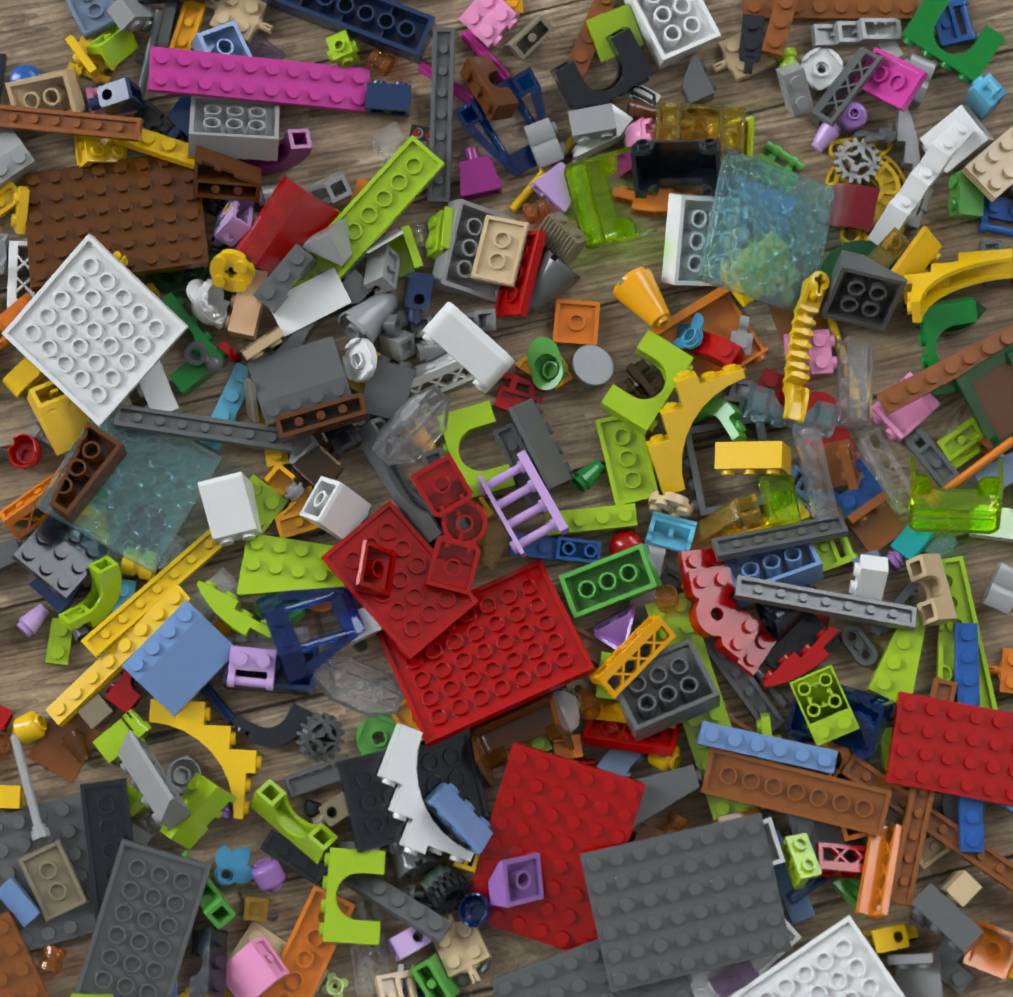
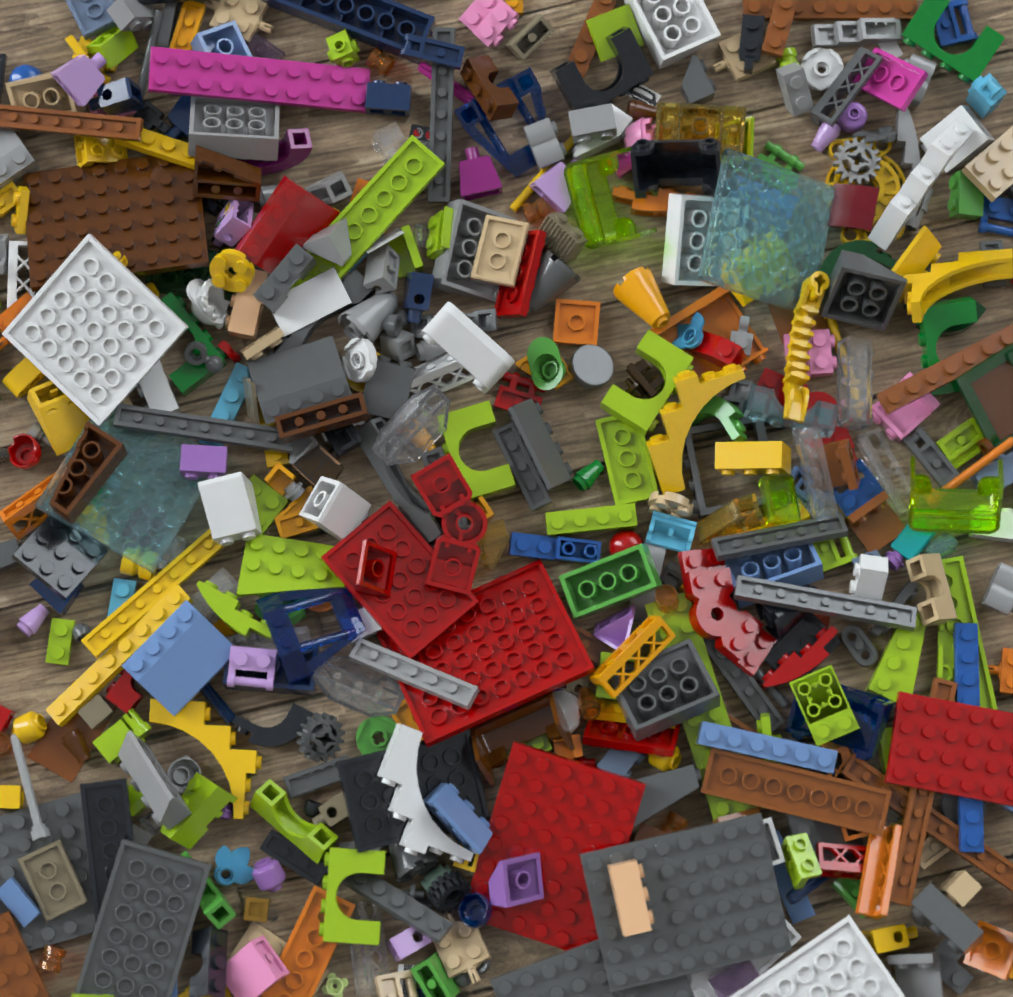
(81, 77): none -> lavender torso
(101, 598): lime arch -> none
(203, 461): none -> medium lavender brick
(414, 673): none -> light grey plate
(433, 51): none -> dark blue plate
(480, 50): dark pink axle -> none
(544, 504): lavender fence -> none
(630, 897): none -> light nougat brick
(889, 248): clear yellow slope -> none

